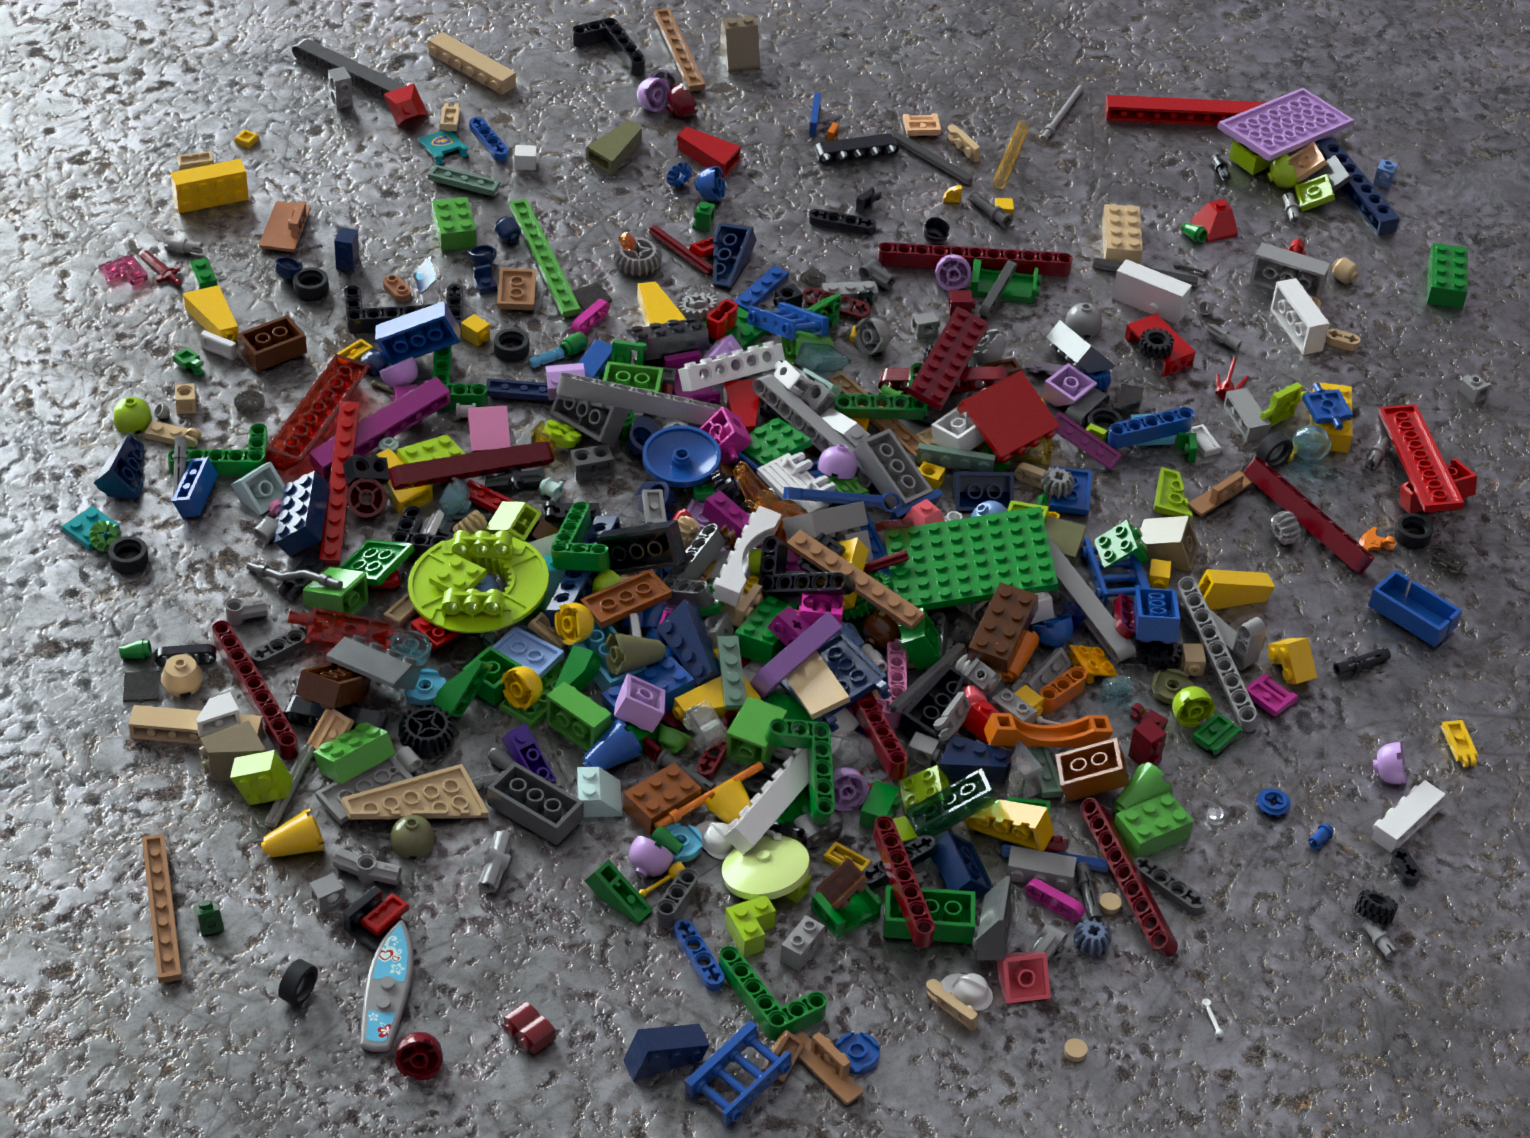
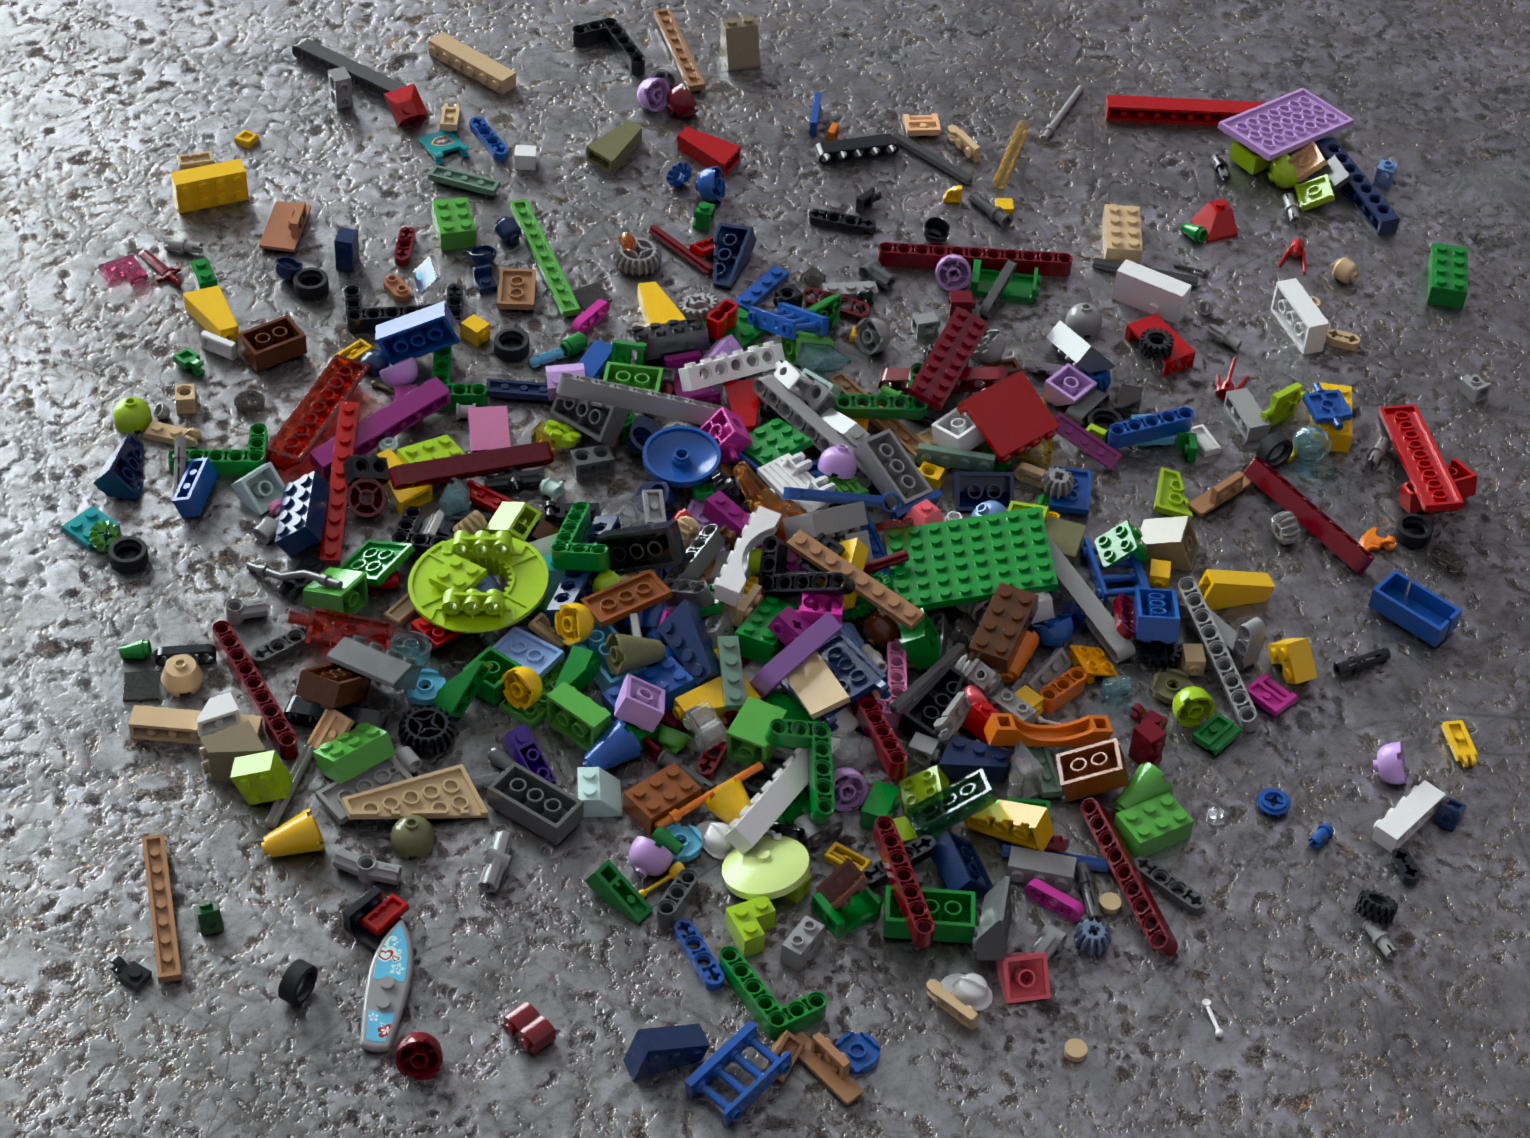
(131, 975): none -> black plate
(327, 892): light grey brick -> none
(402, 241): none -> dark red beam
(1279, 264): light grey brick -> none
(1449, 813): none -> dark blue bracket

